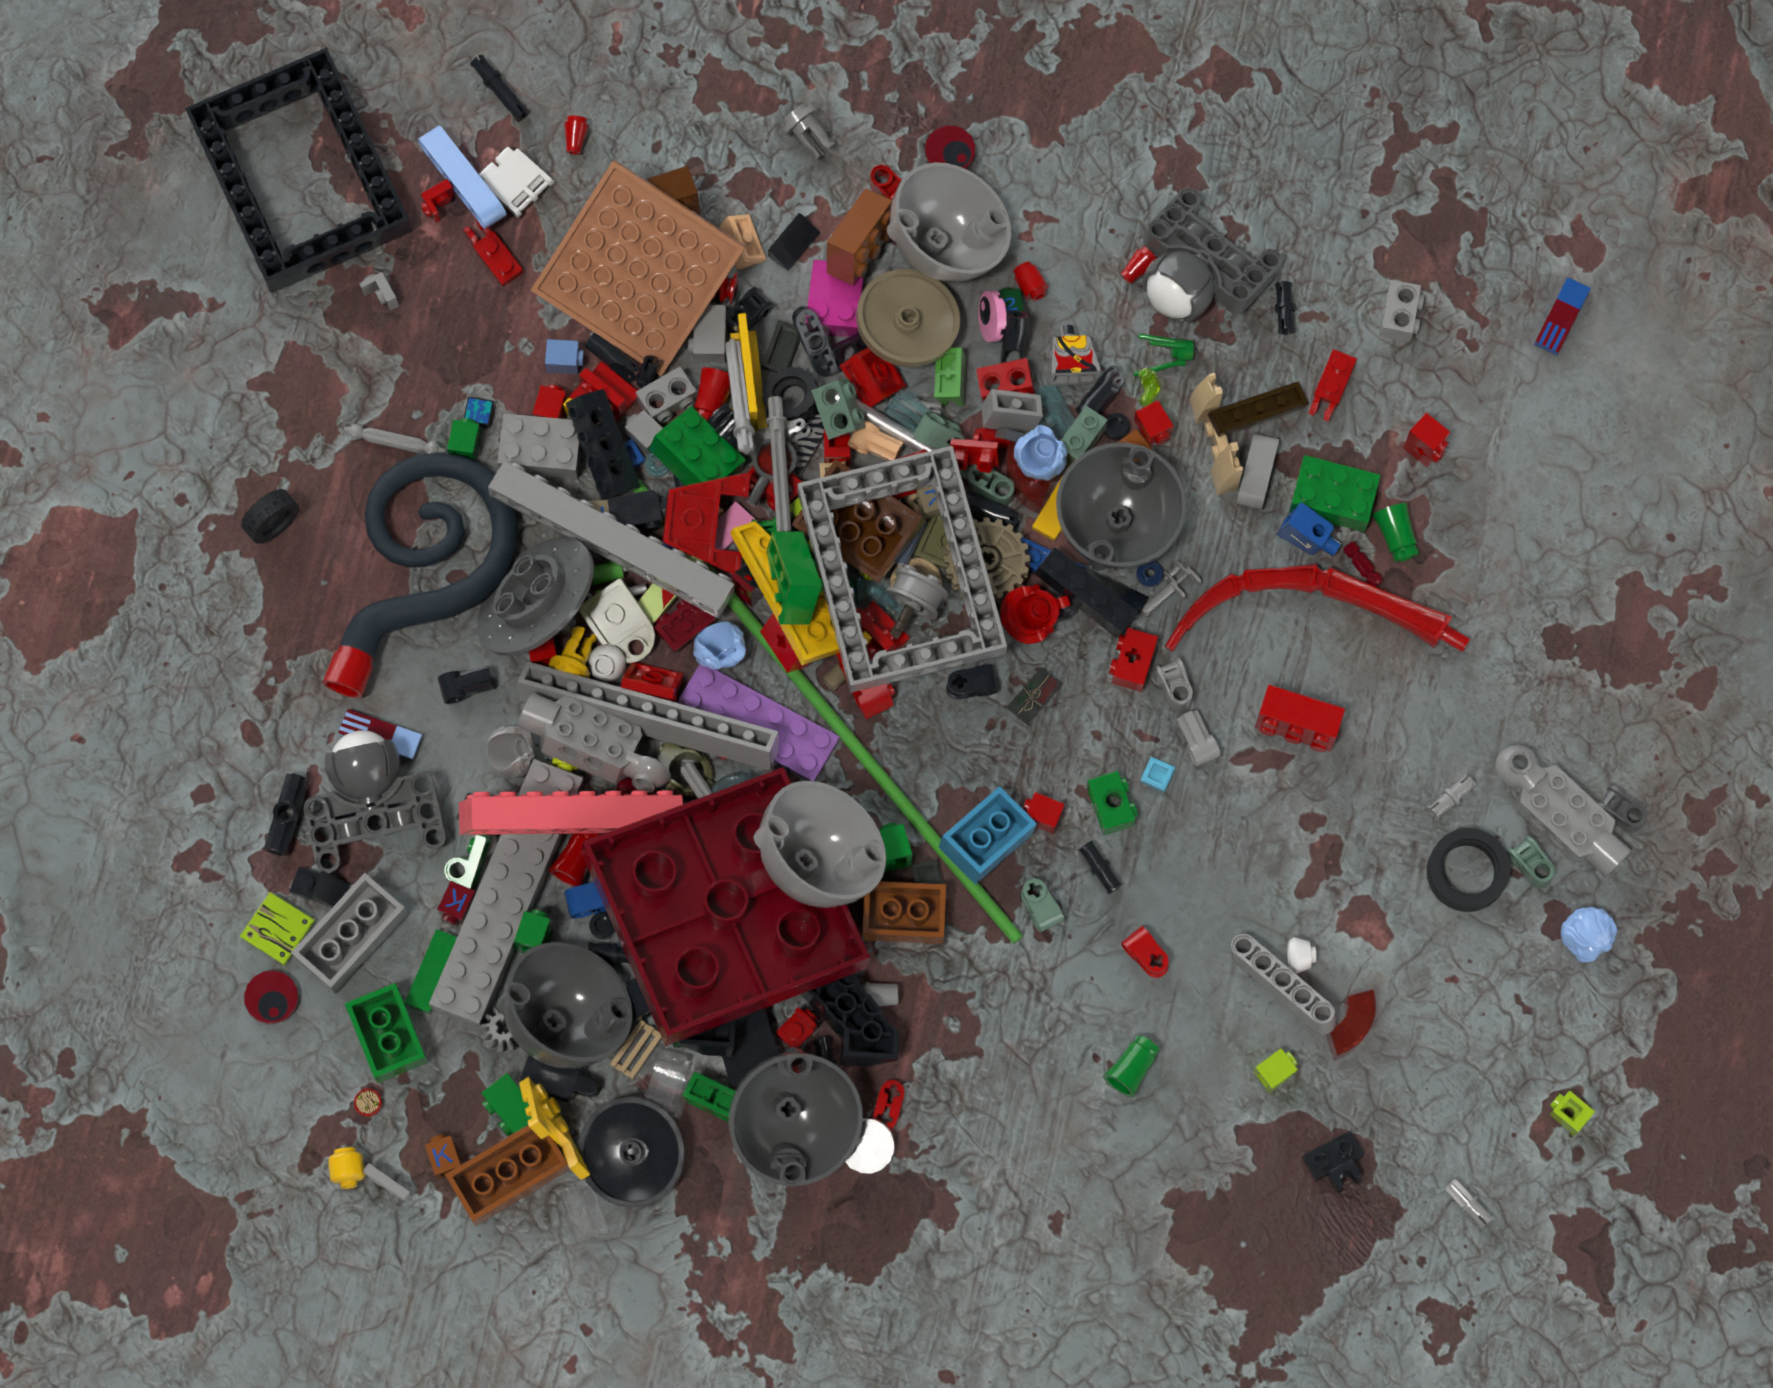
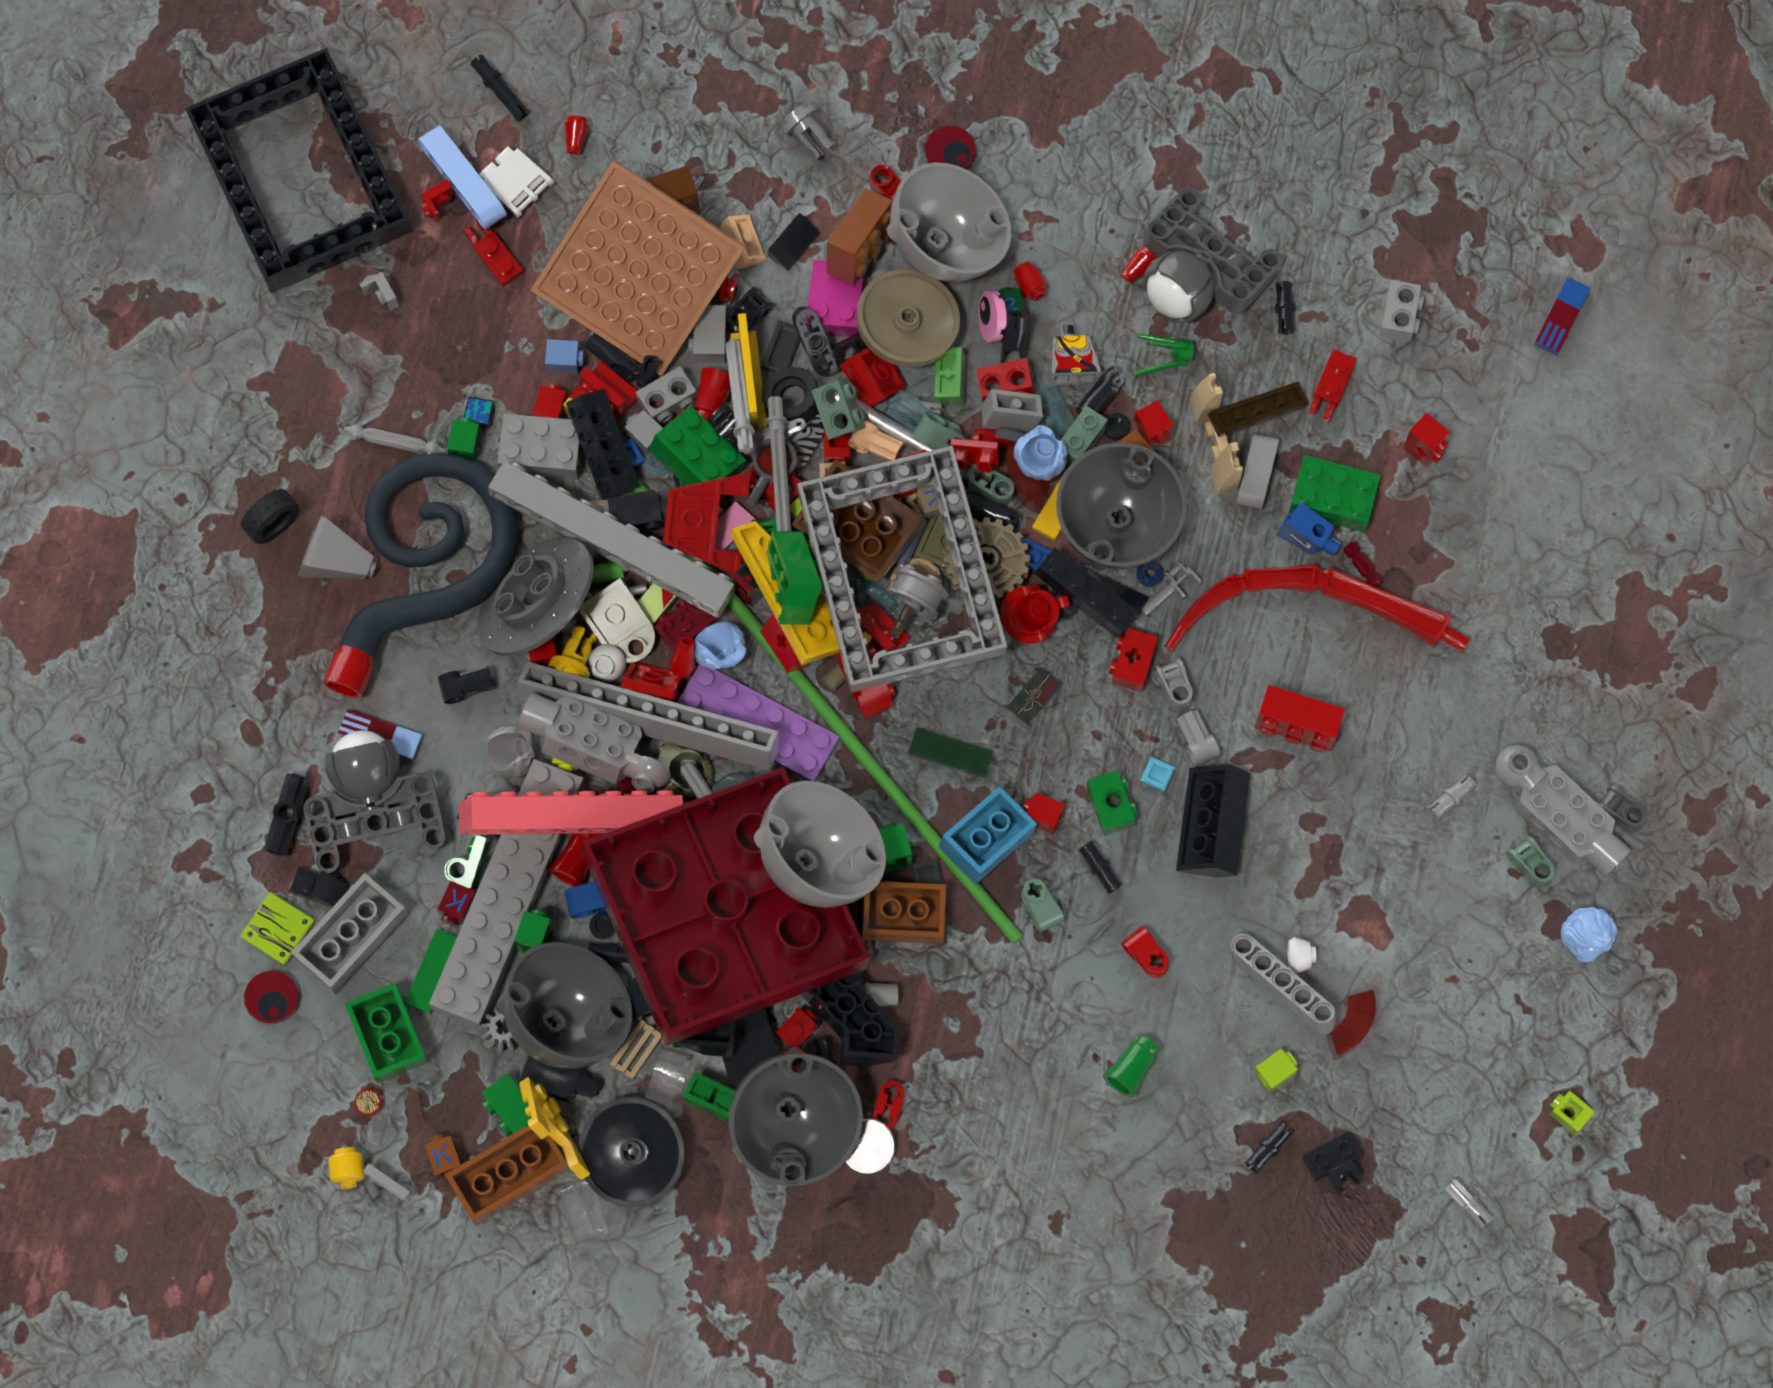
(335, 555): none -> light grey slope
(683, 659): none -> red cone
(950, 753): none -> clear green plate
(976, 682): black piece -> none
(1150, 385): clear neon green arm -> none
(1213, 821): none -> black slope
(1268, 1147): none -> black pin
(1397, 531): green plant -> none
(1482, 841): black tyre -> none

